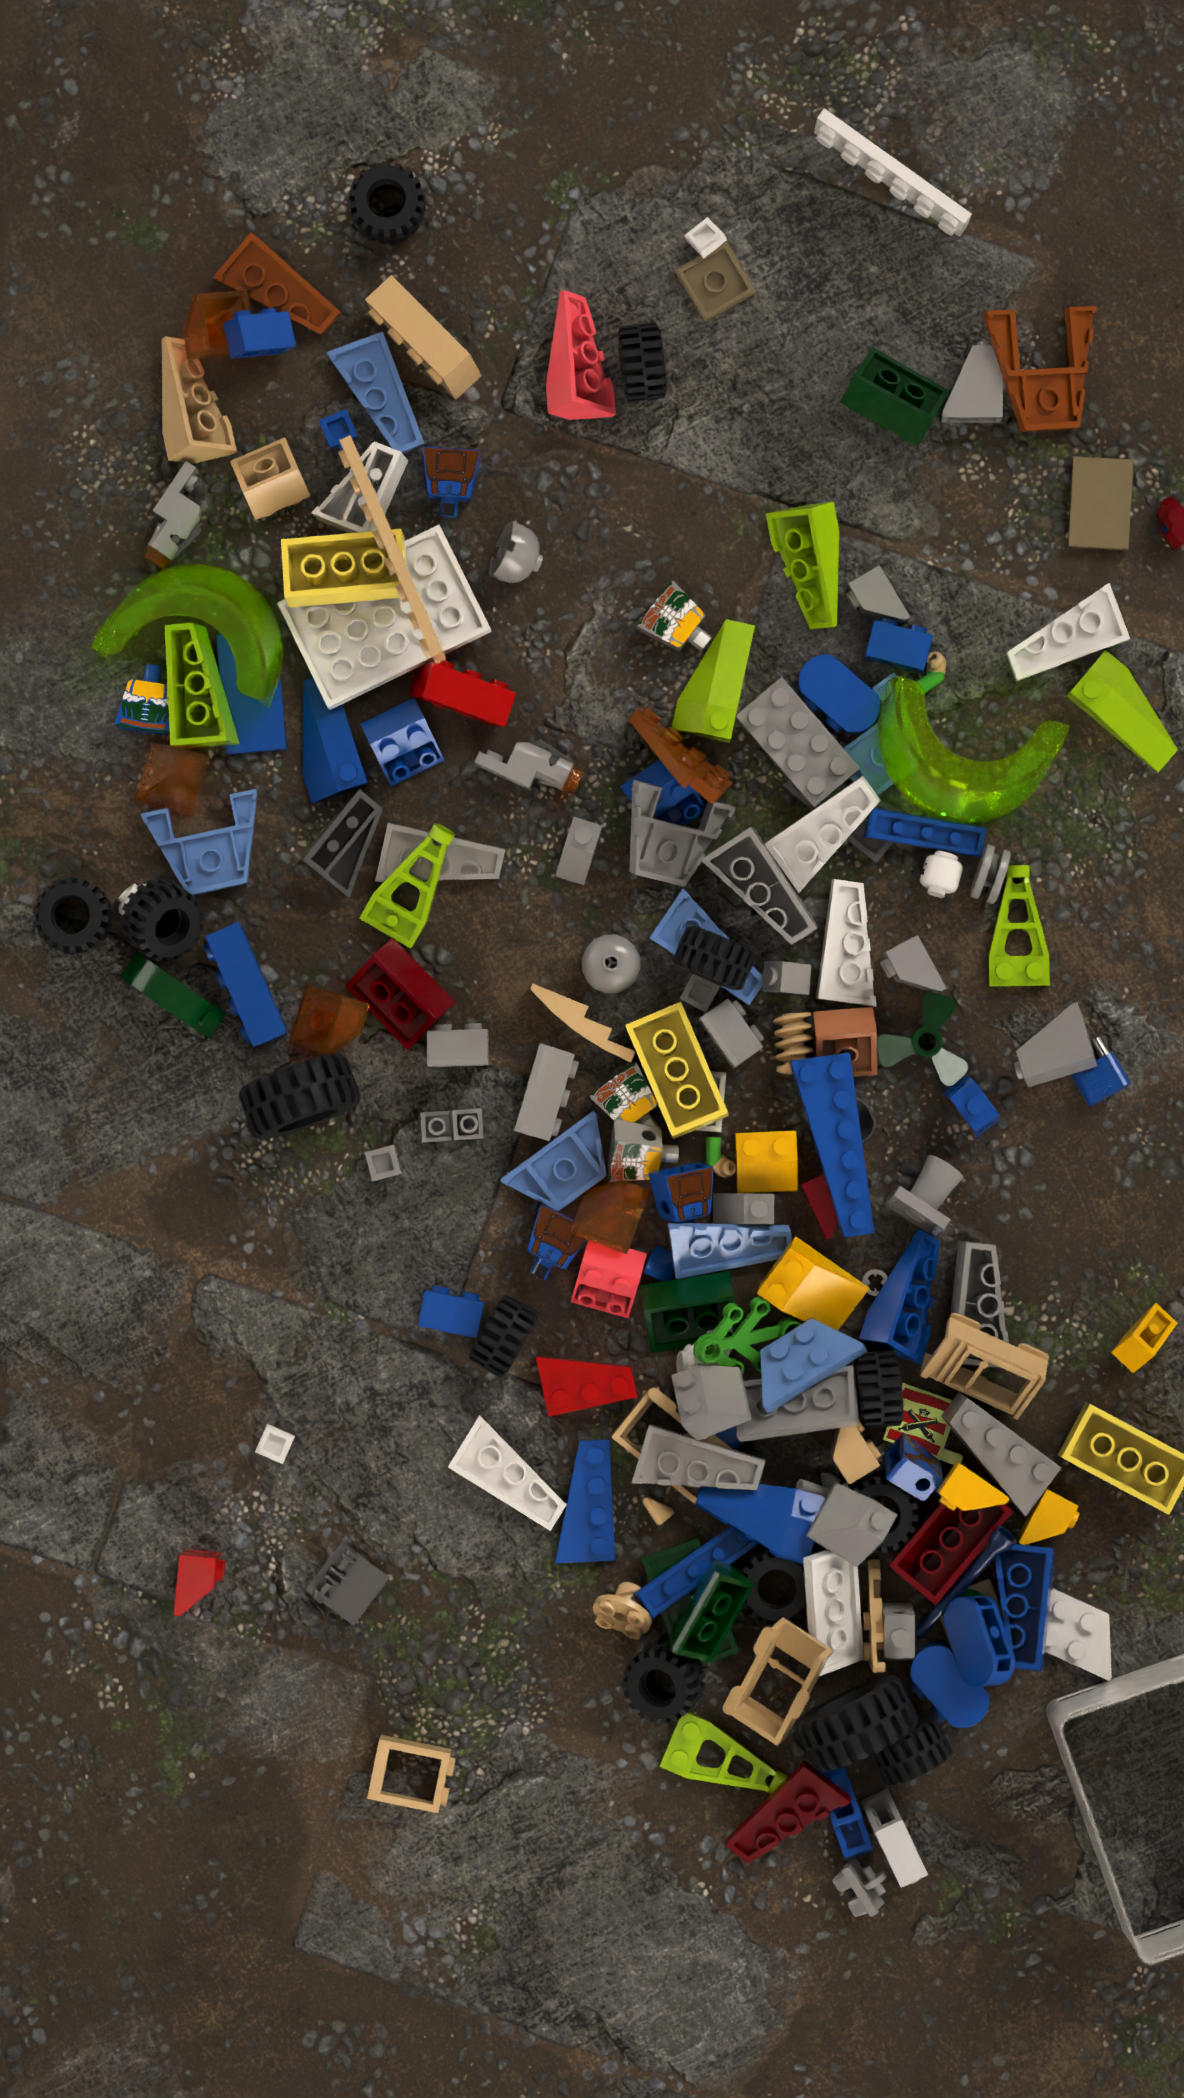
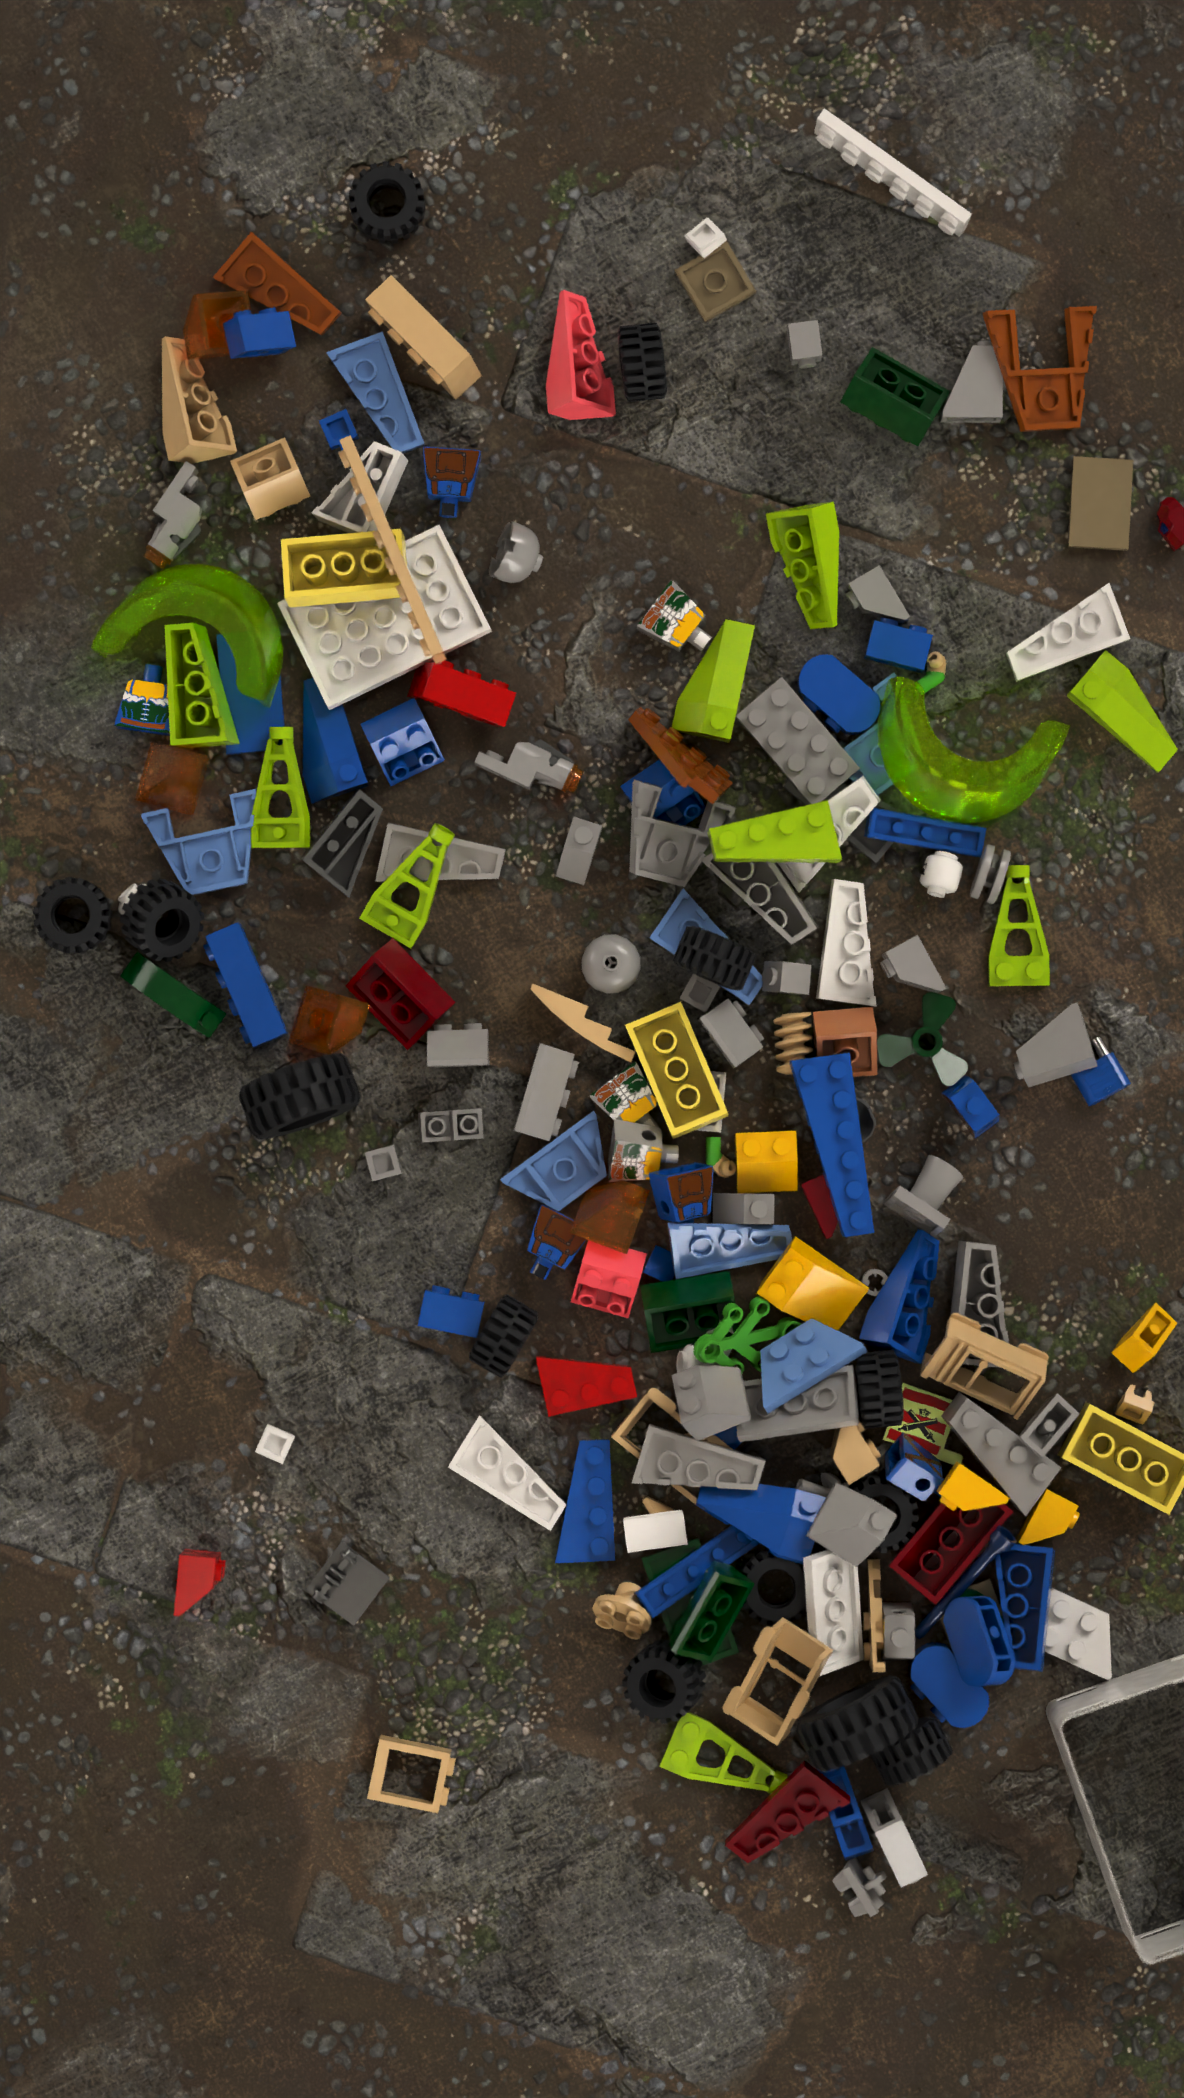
(288, 831): none -> lime plate
(655, 1531): none -> white panel
(791, 835): none -> lime wedge
(804, 343): none -> light grey brick
(1048, 1425): none -> light grey slope
(1135, 1407): none -> tan tile

